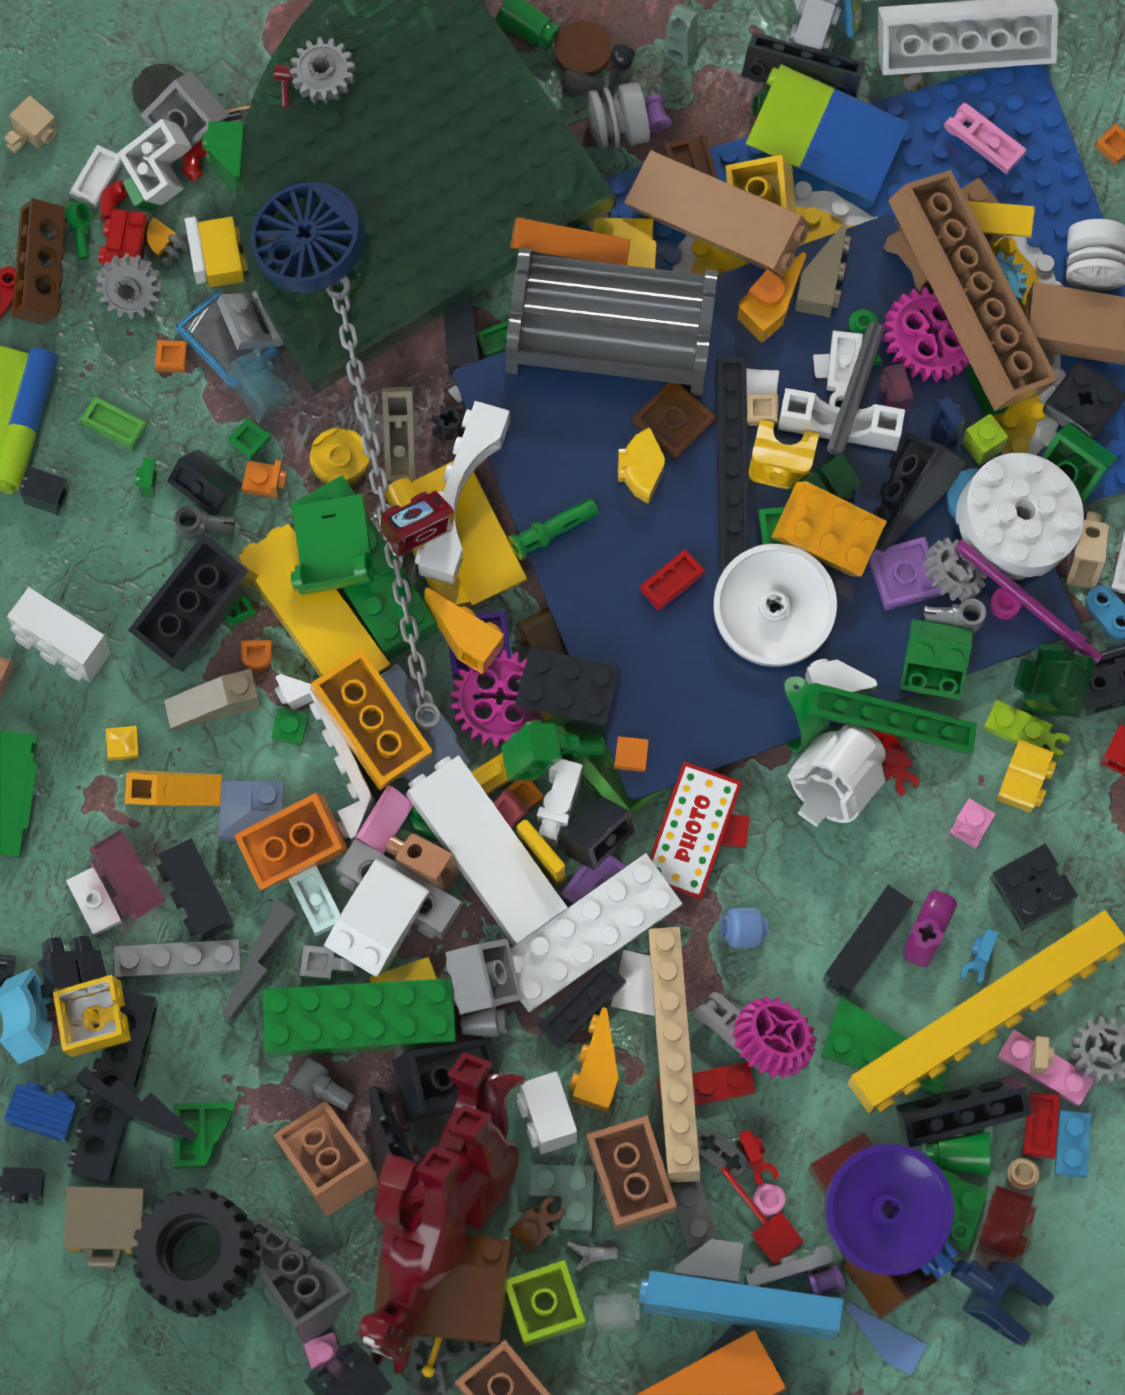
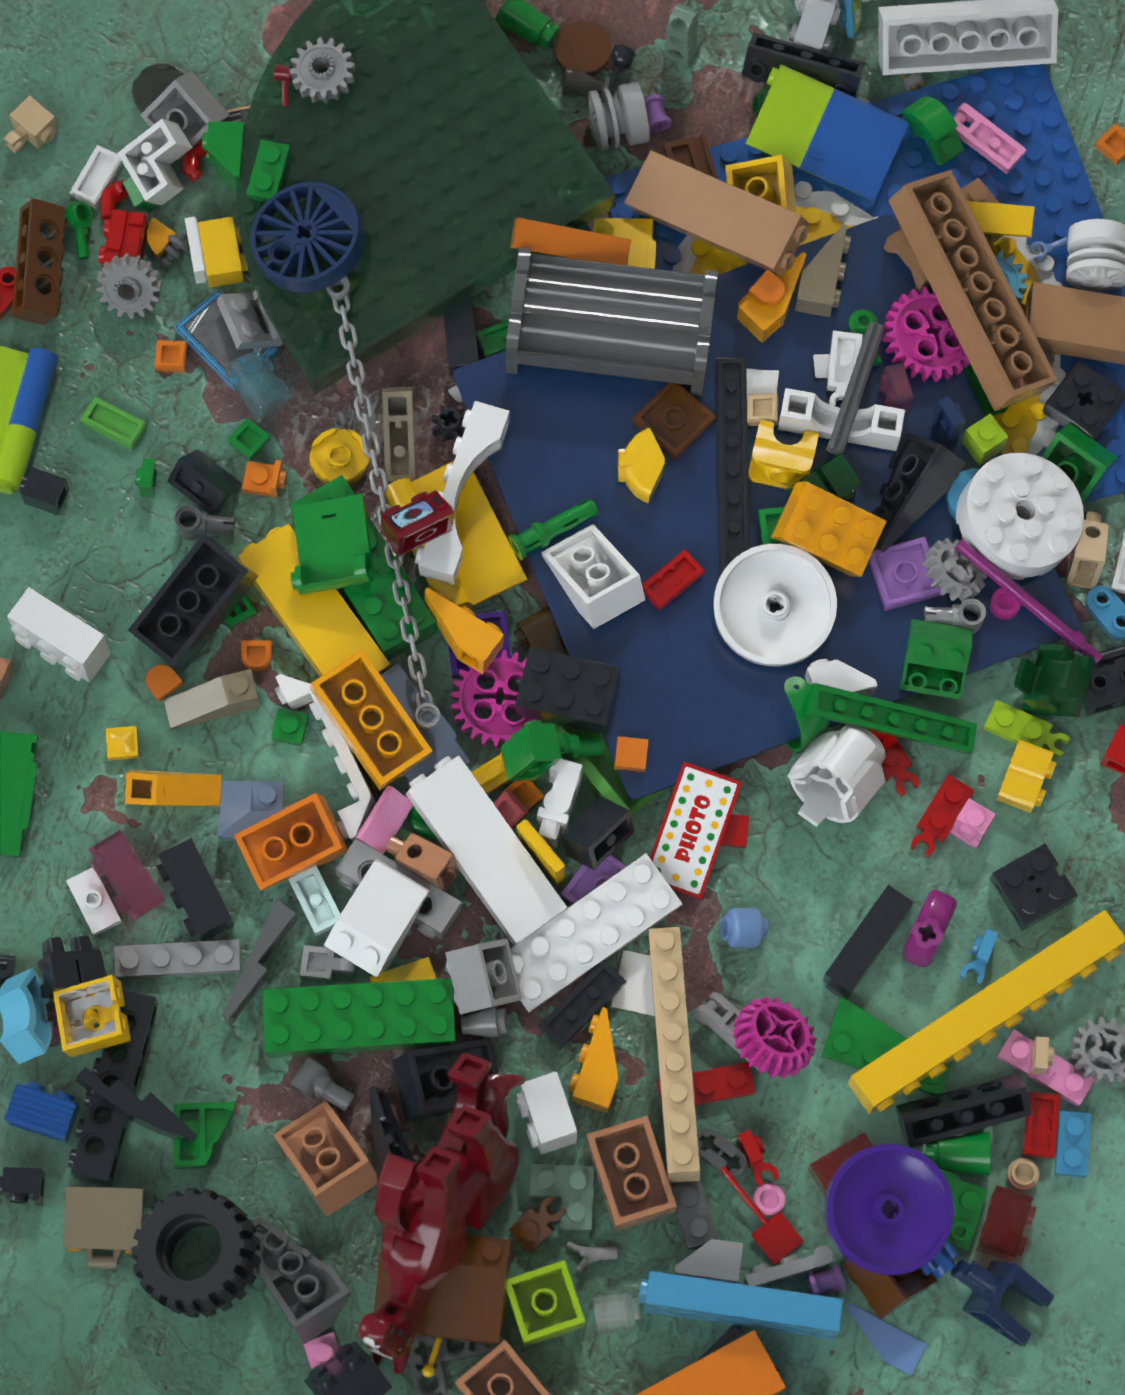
(162, 681): none -> orange tile
(268, 170): none -> green plate
(594, 576): none -> white slope
(935, 125): none -> green brick
(942, 813): none -> red plate
(1046, 248): none -> medium blue hand

